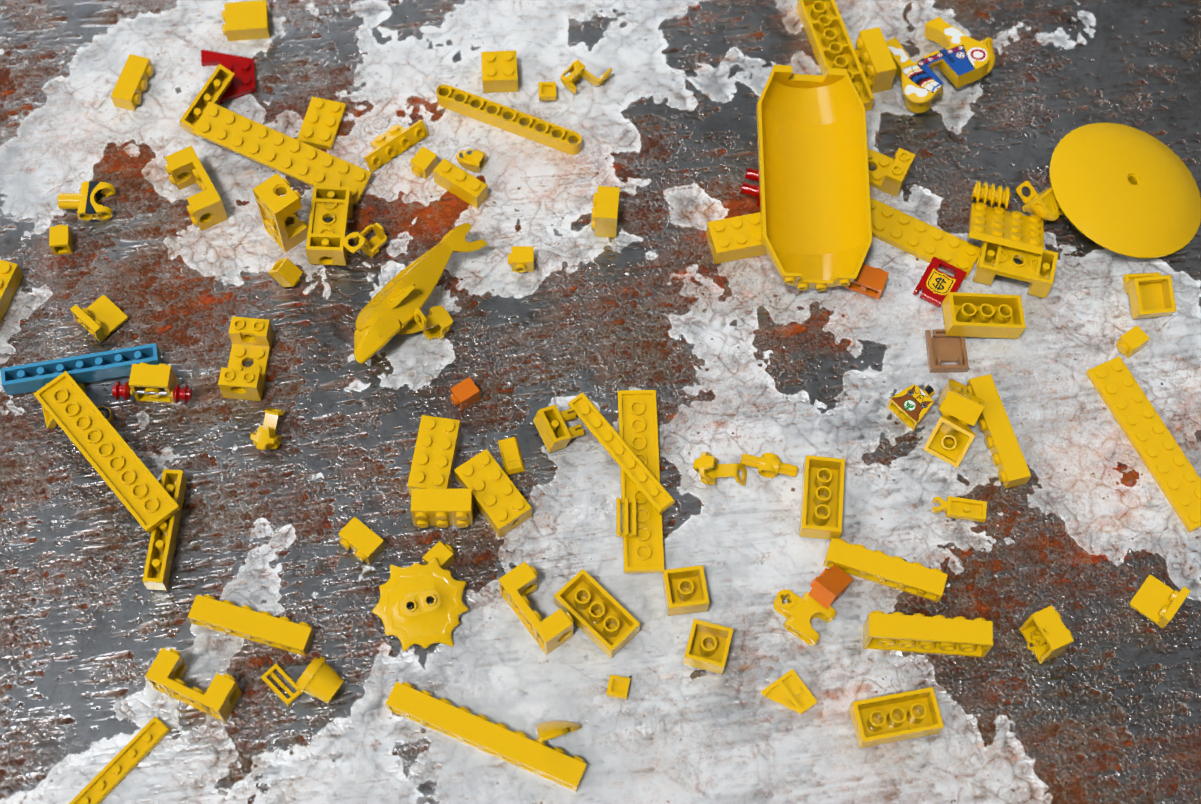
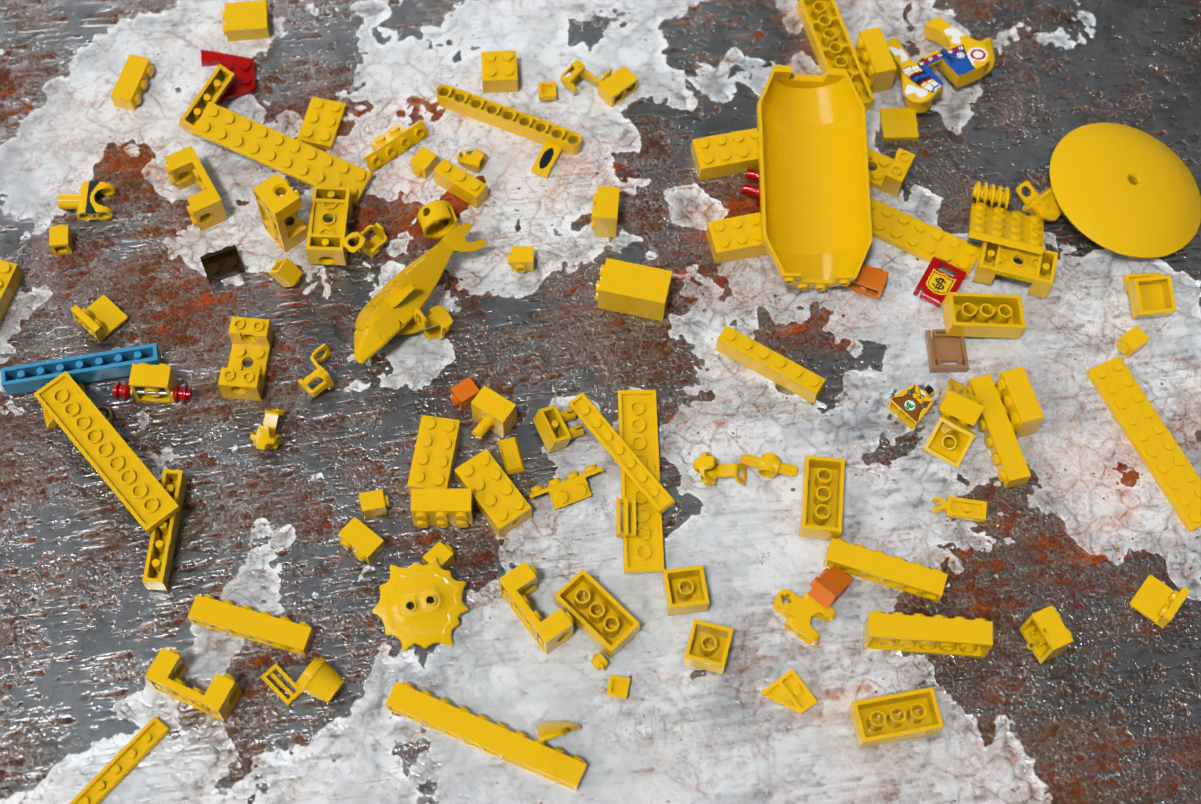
(222, 264): none -> dark brown bracket
(320, 372): none -> yellow piece
(373, 503): none -> yellow brick
(432, 217): none -> yellow piece
(492, 413): none -> yellow brick
(546, 160): none -> yellow tile
(569, 489): none -> yellow bracket
(599, 661): none -> yellow plate
(617, 86): none -> yellow brick
(633, 289): none -> yellow brick
(725, 154): none -> yellow brick
(770, 364): none -> yellow brick
(898, 124): none -> yellow tile
(1019, 401): none -> yellow brick

